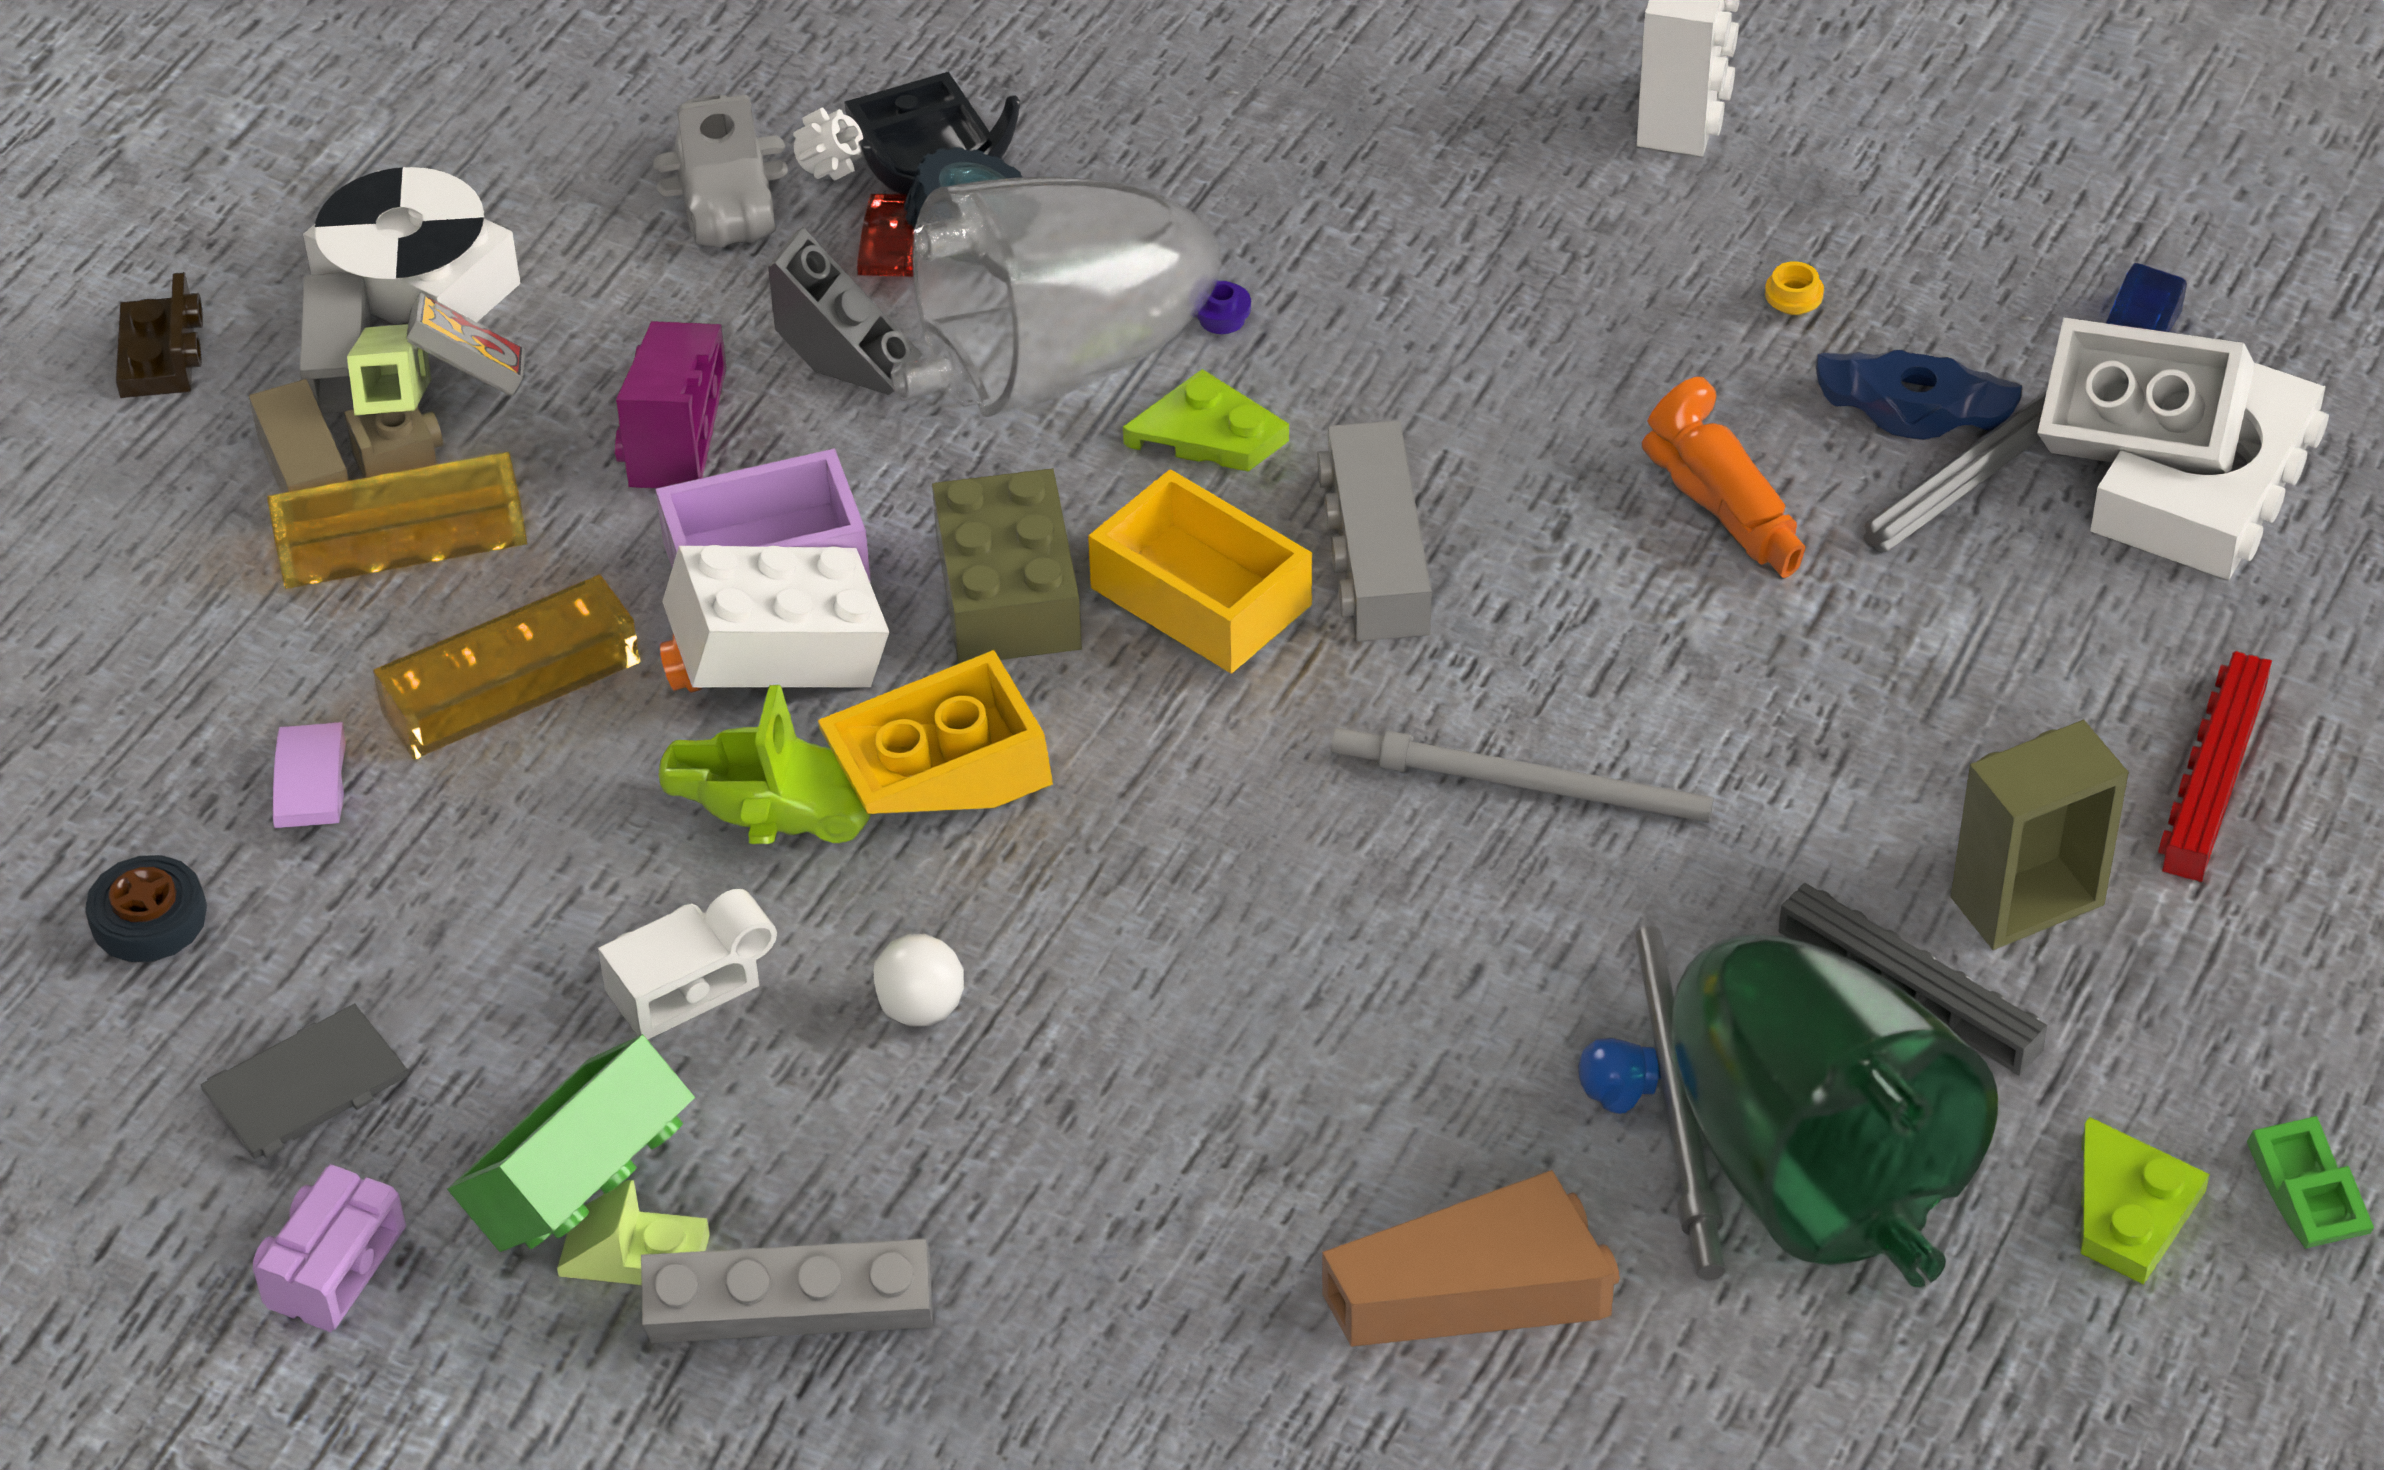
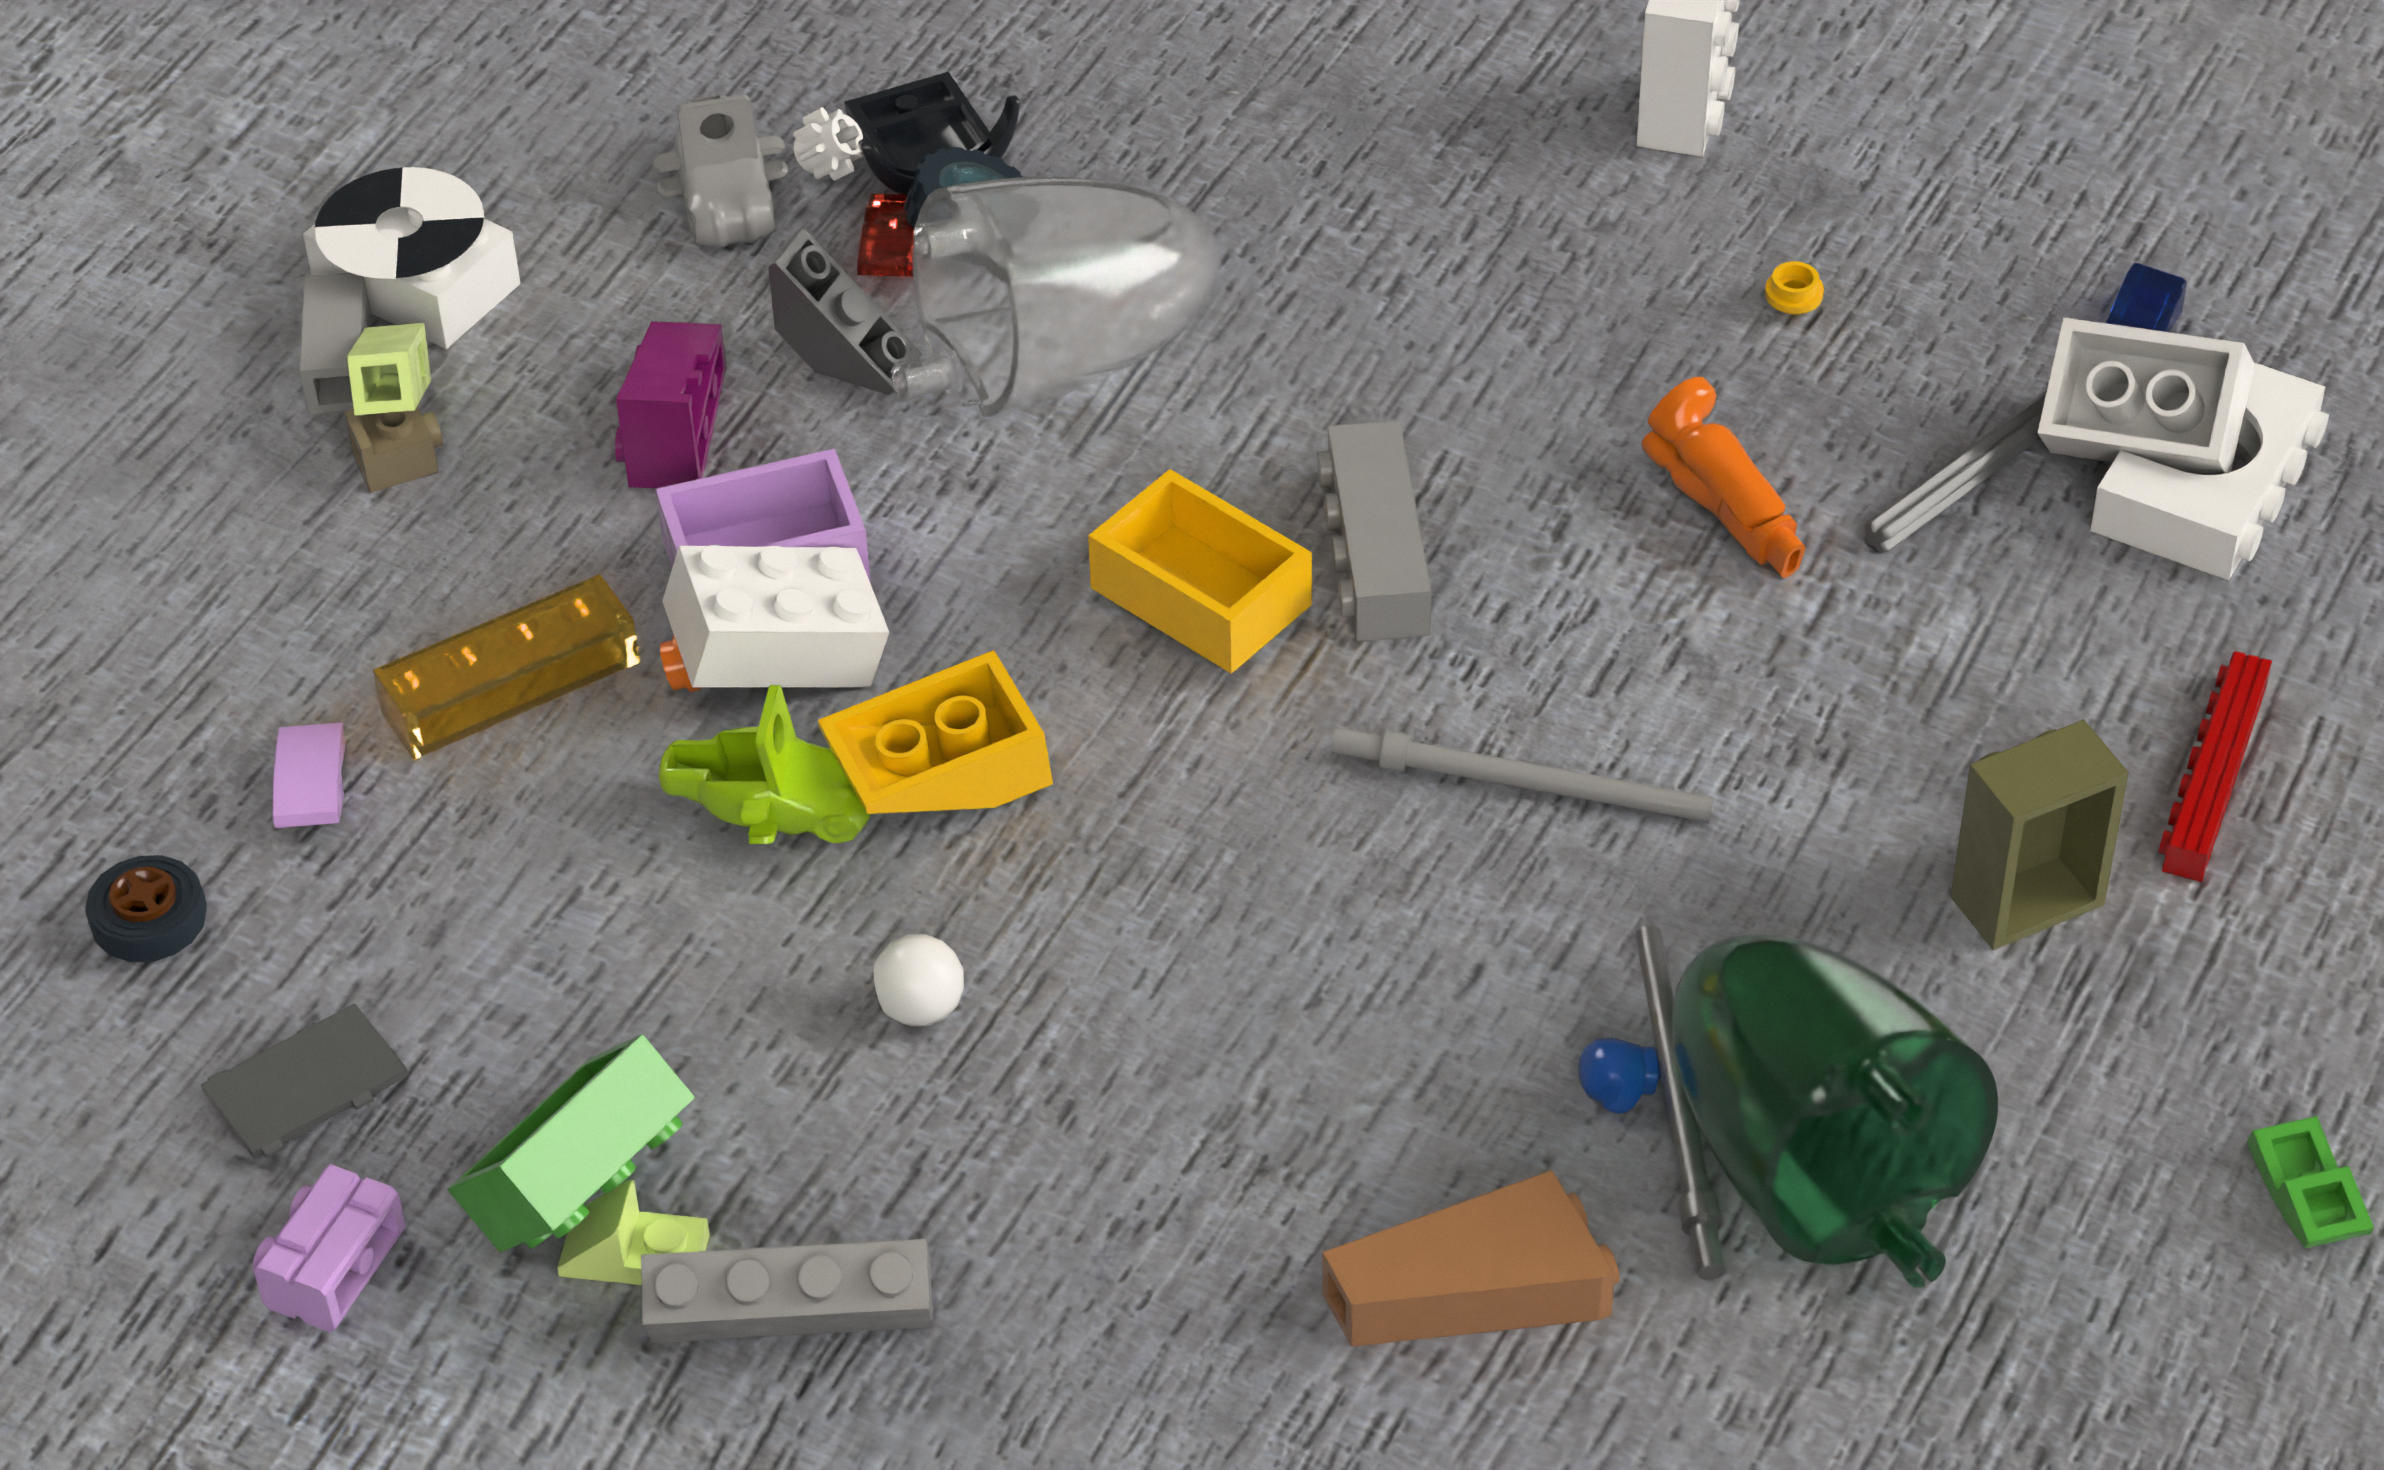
(159, 342): dark brown bracket -> none
(296, 438): dark tan brick -> none
(397, 520): clear yellow brick -> none
(466, 344): light grey tile -> none
(686, 962): white hinge -> none
(1007, 565): olive piece -> none
(1209, 424): lime wing -> none
(1225, 309): dark purple plate -> none
(1956, 399): dark blue piece -> none
(1972, 1011): dark grey piece -> none
(2132, 1200): lime wing -> none

